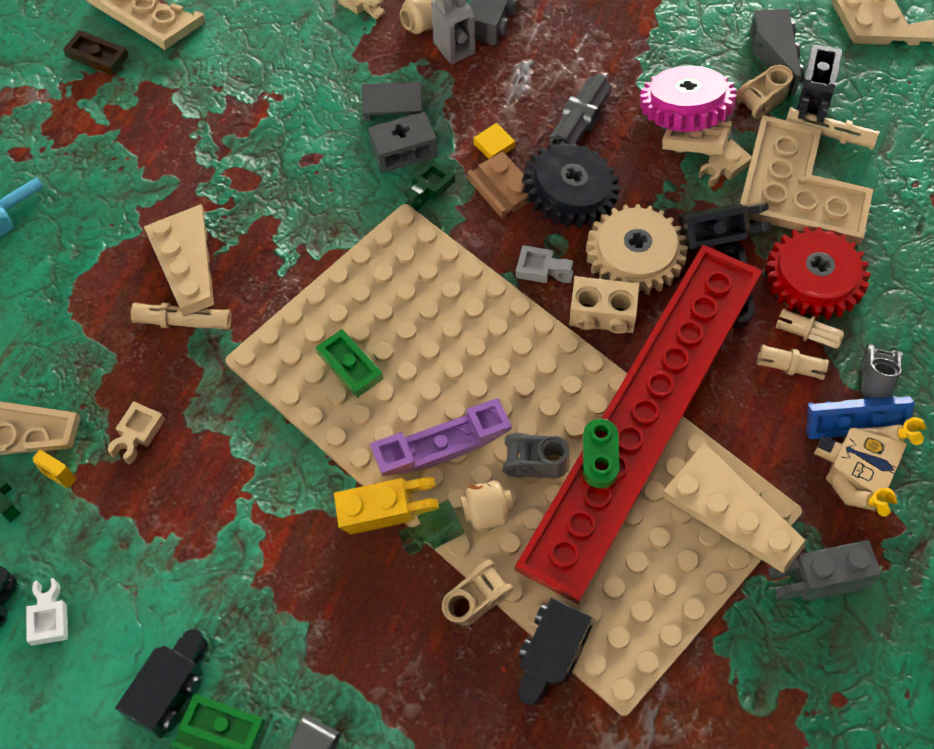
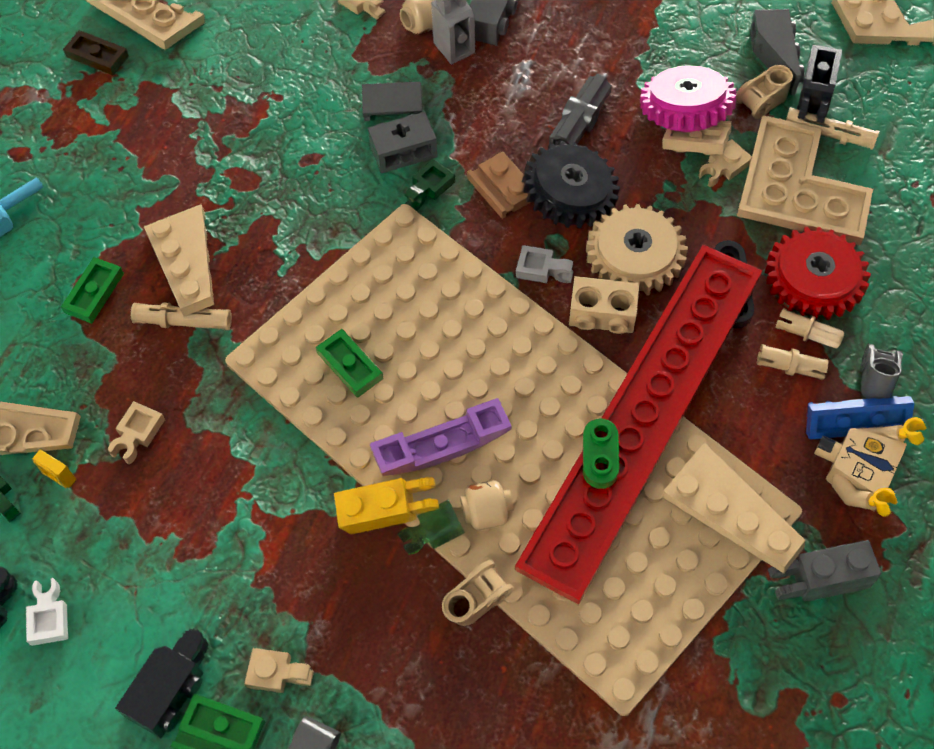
(92, 290): none -> green plate
(272, 669): none -> tan plate
(494, 141): yellow tile -> none
(533, 455): dark grey piece -> none
(553, 649): black hinge -> none
(721, 224): black hinge -> none

